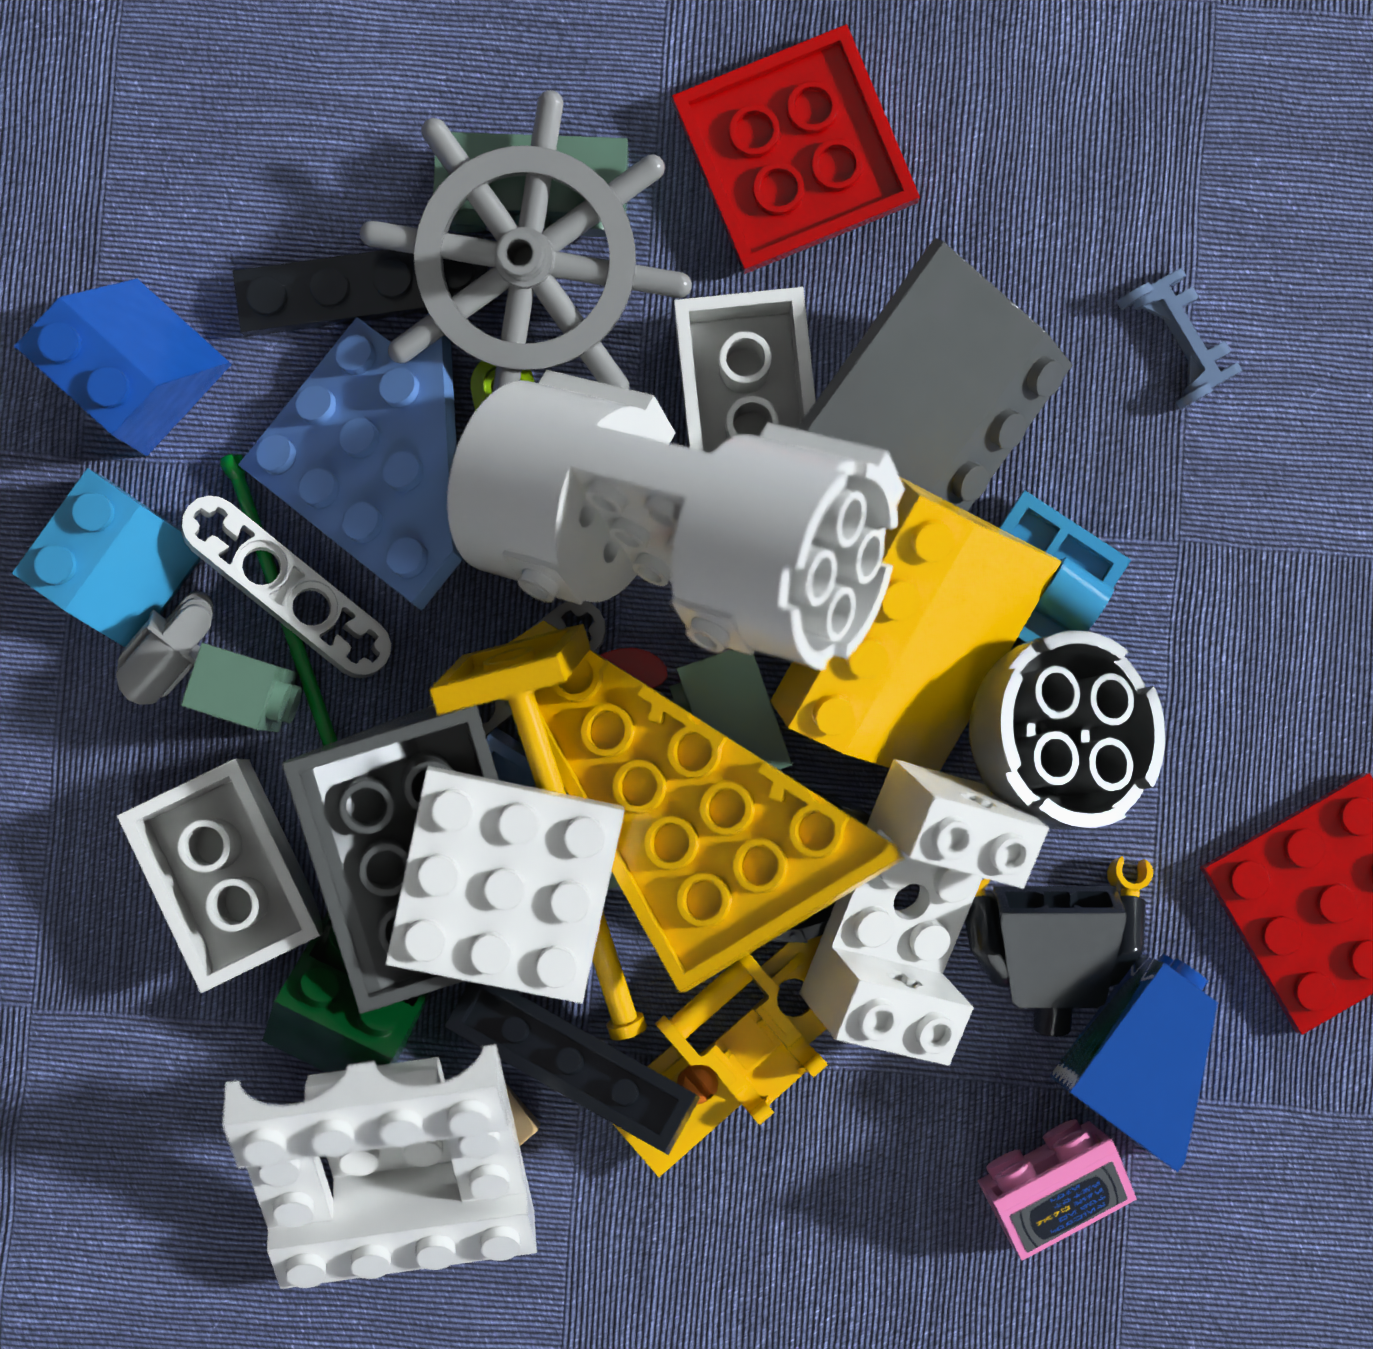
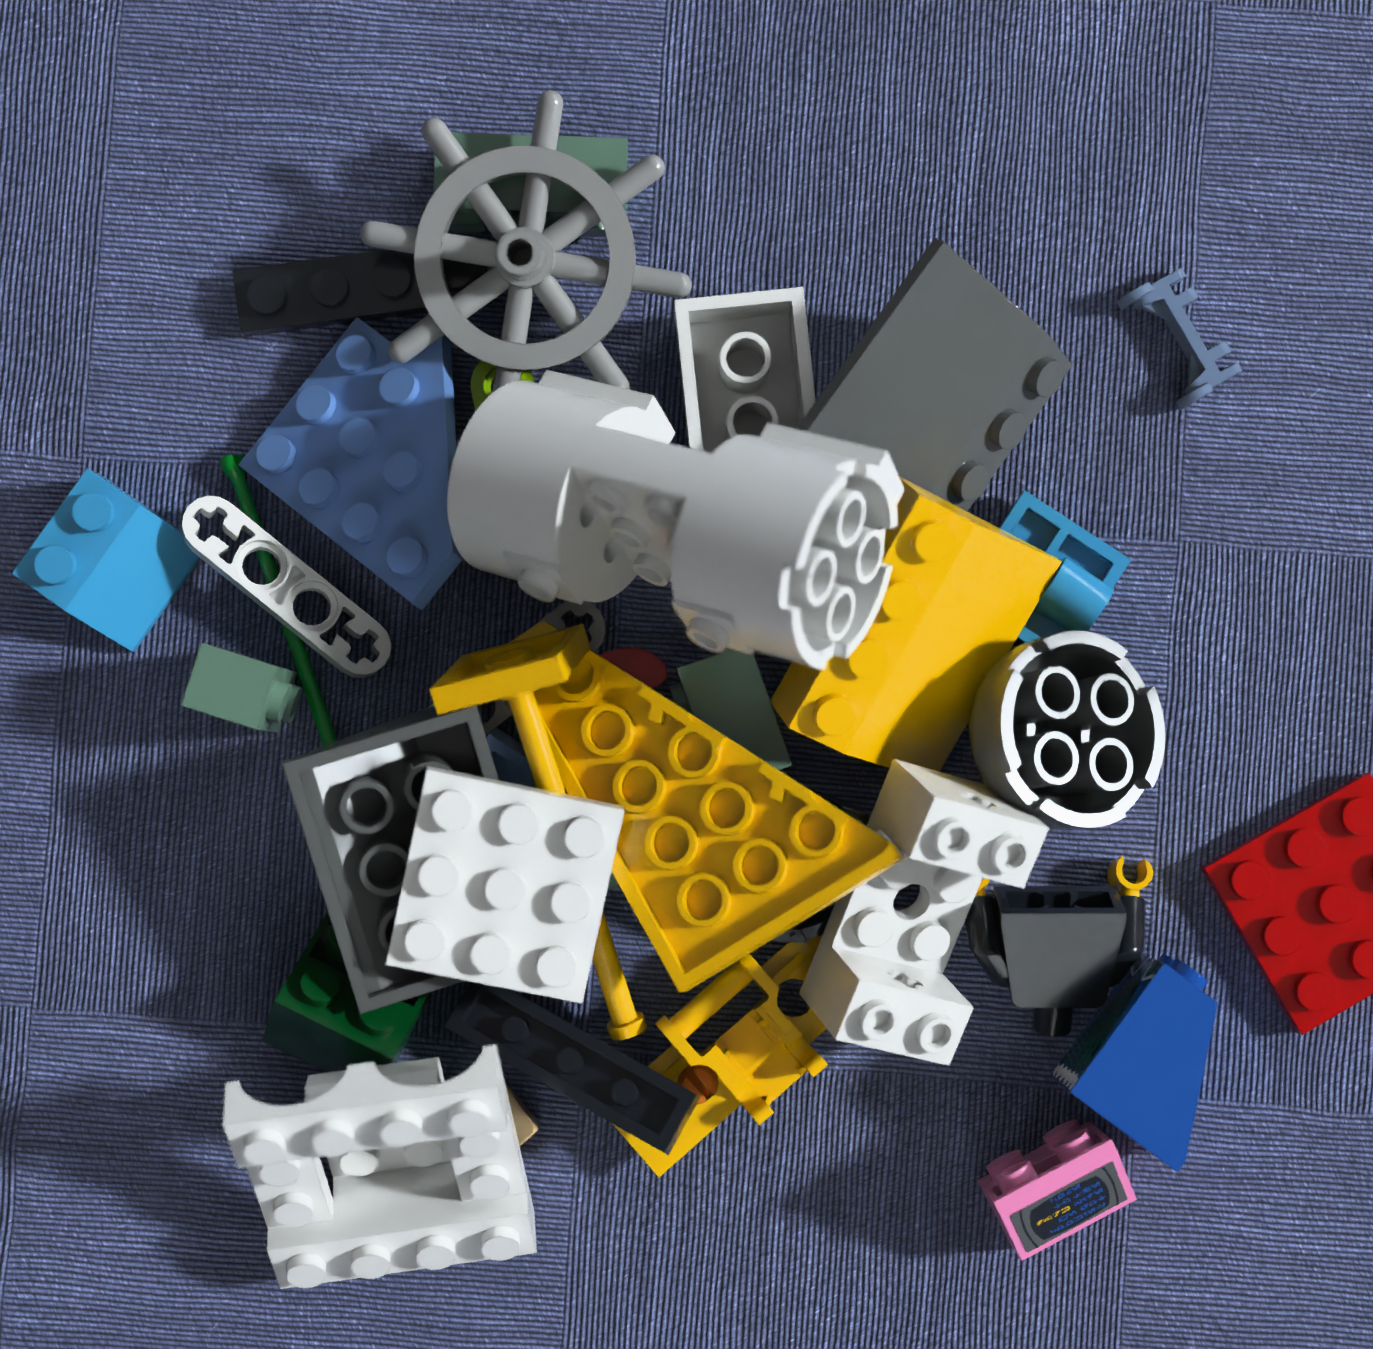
(124, 360): blue slope -> none
(164, 650): light grey arm -> none
(223, 873): white brick -> none
(795, 149): red plate -> none

